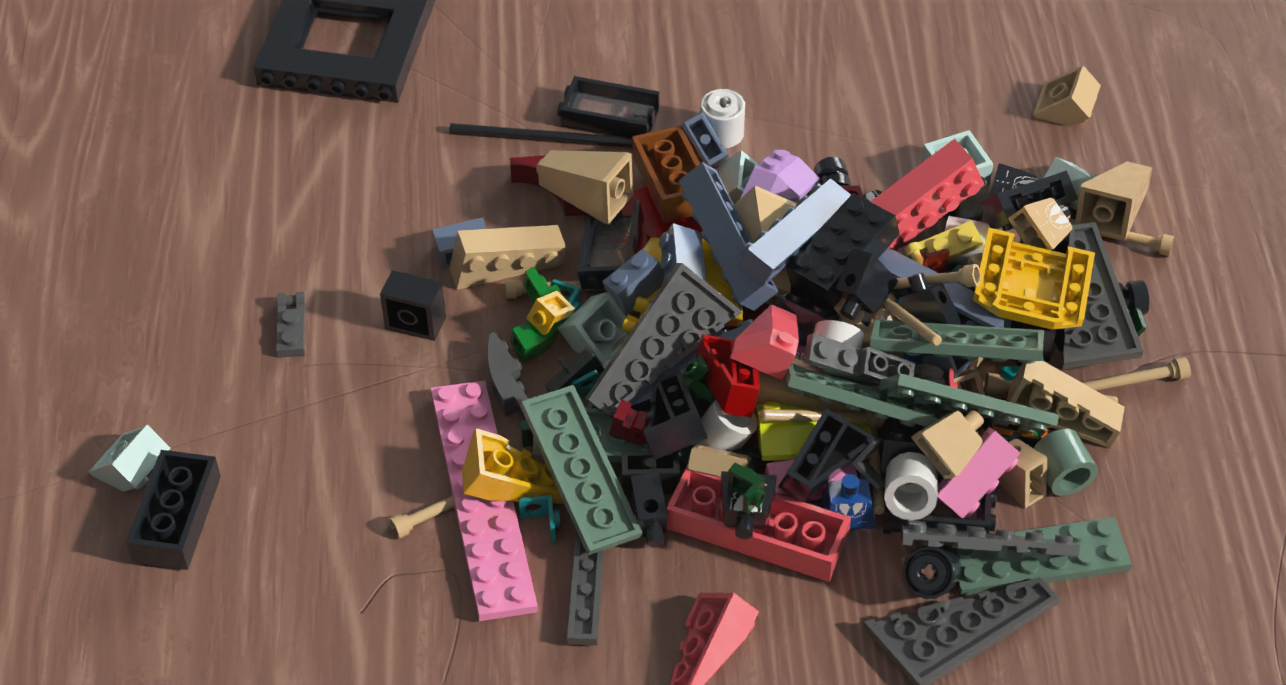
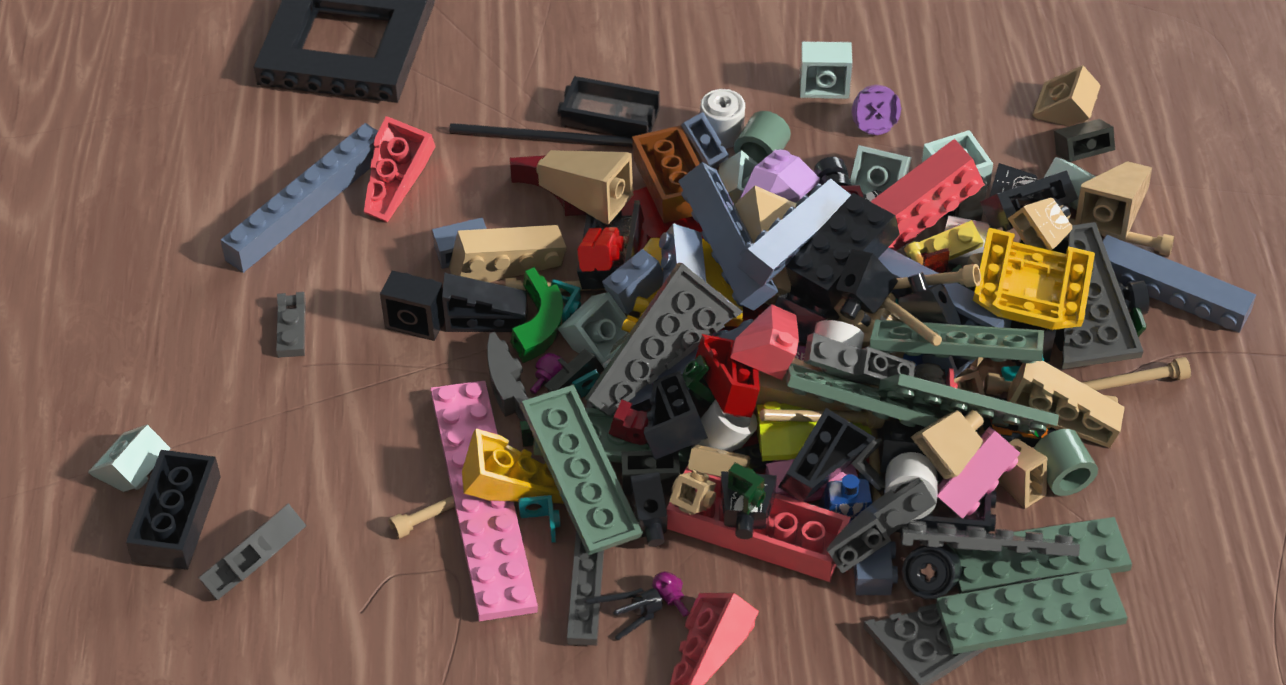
(252, 552): none -> dark grey slope
(300, 200): none -> sand blue brick
(396, 164): none -> coral wedge
(482, 305): none -> black wedge
(546, 368): none -> magenta piece
(548, 311): yellow bracket -> none
(600, 249): none -> red brick
(643, 604): none -> black plant
(669, 589): none -> magenta piece
(685, 495): none -> tan brick
(763, 135): none -> sand green piece
(825, 70): none -> light aqua brick
(875, 573): none -> sand blue brick
(876, 109): none -> medium lavender tile
(878, 169): none -> light aqua slope
(879, 520): none -> dark grey slope
(1030, 611): none -> sand green plate
(1084, 140): none -> pearl dark grey brick
(1181, 285): none -> sand blue brick

